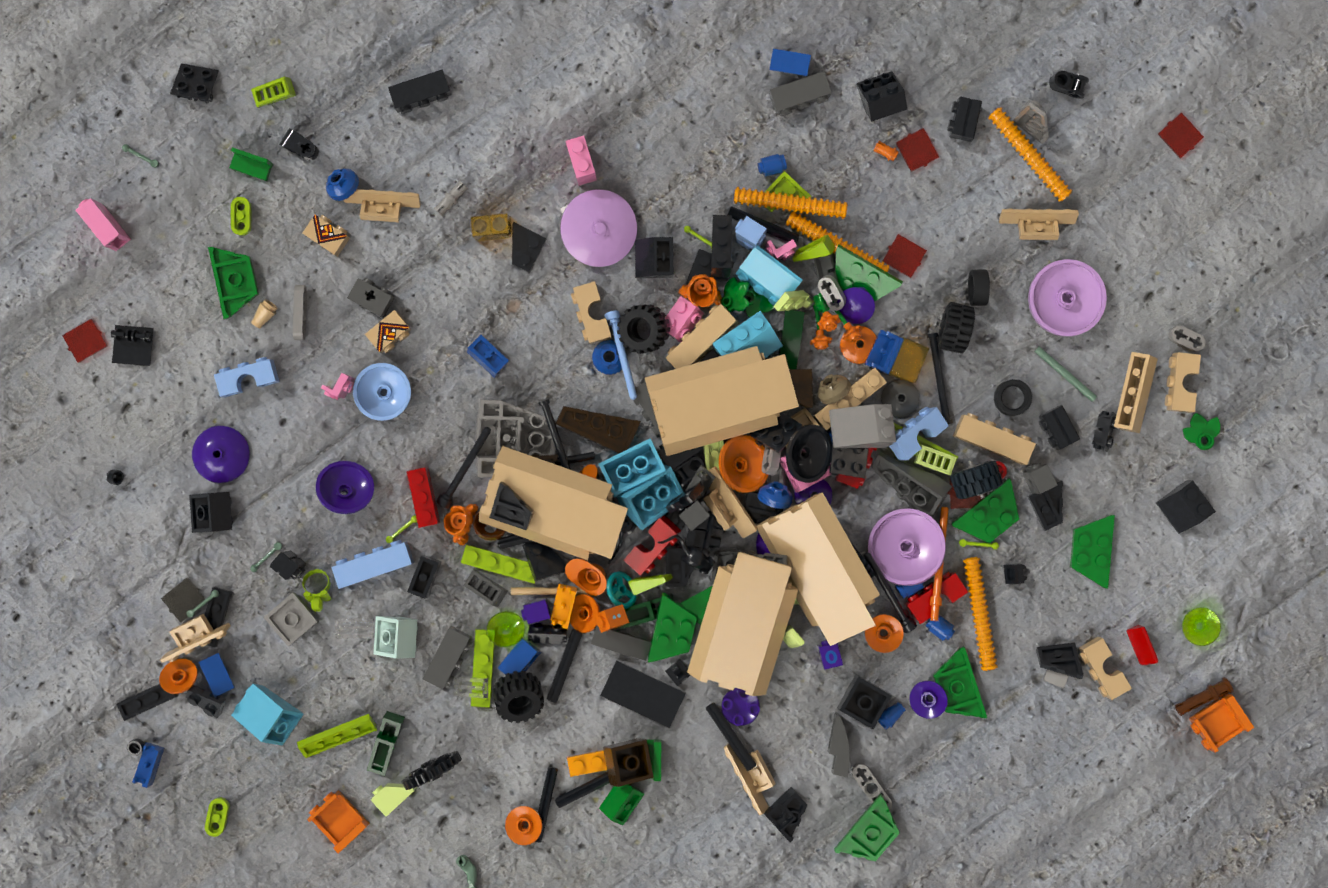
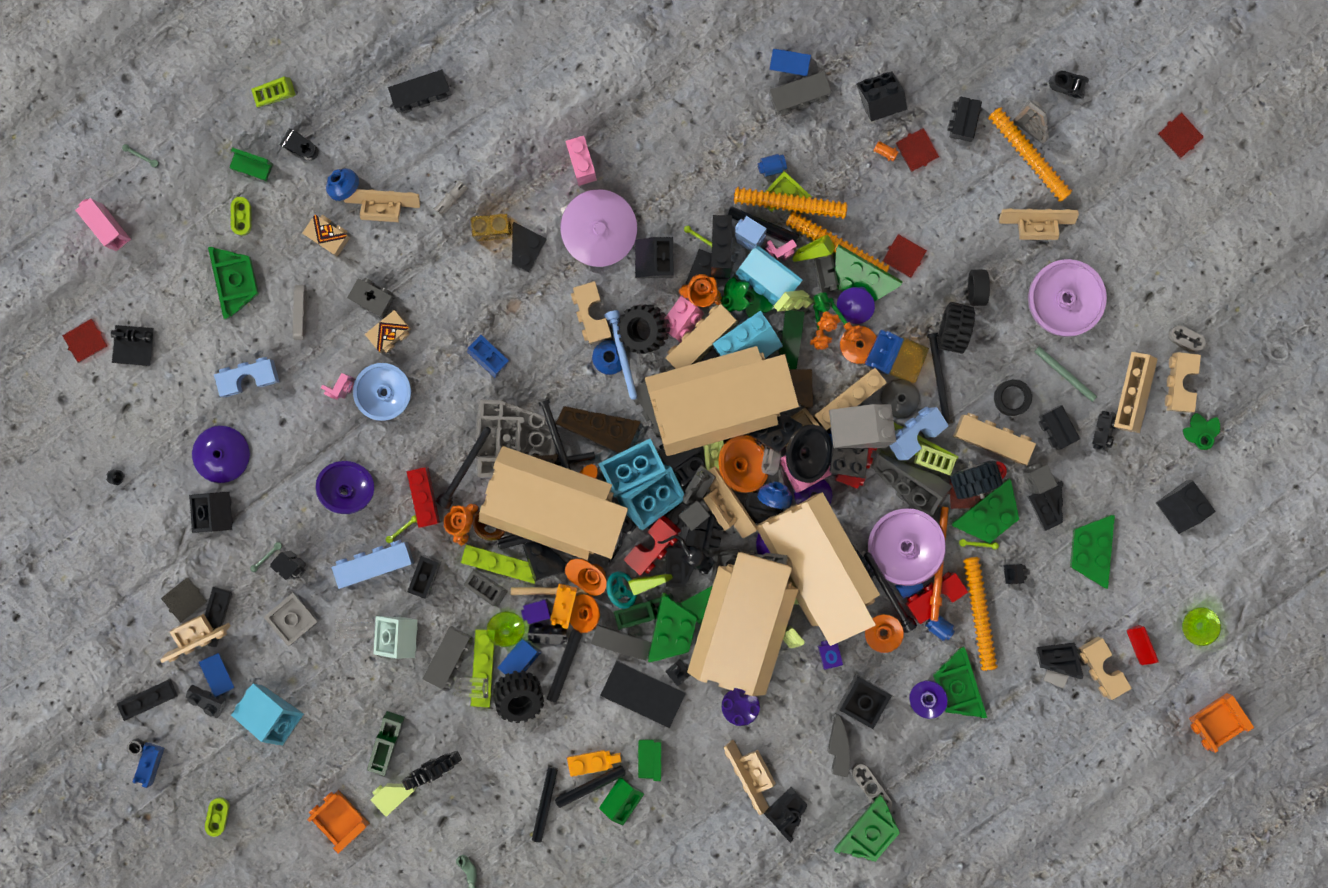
(174, 671): orange dish -> none
(190, 613): sand green hinge -> none
(194, 83): black hinge -> none
(265, 312): tan cone -> none
(316, 599): lime piece -> none
(337, 735): lime plate -> none
(510, 508): black wing -> none
(516, 829): orange dish -> none
(611, 618): orange brick -> none
(628, 762): dark brown brick -> none
(685, 498): black wing -> none
(730, 736): black axle -> none
(833, 389): dark tan piece -> none
(834, 290): light grey beam -> none
(891, 715): blue cone -> none
(1211, 693): reddish brown pin -> none

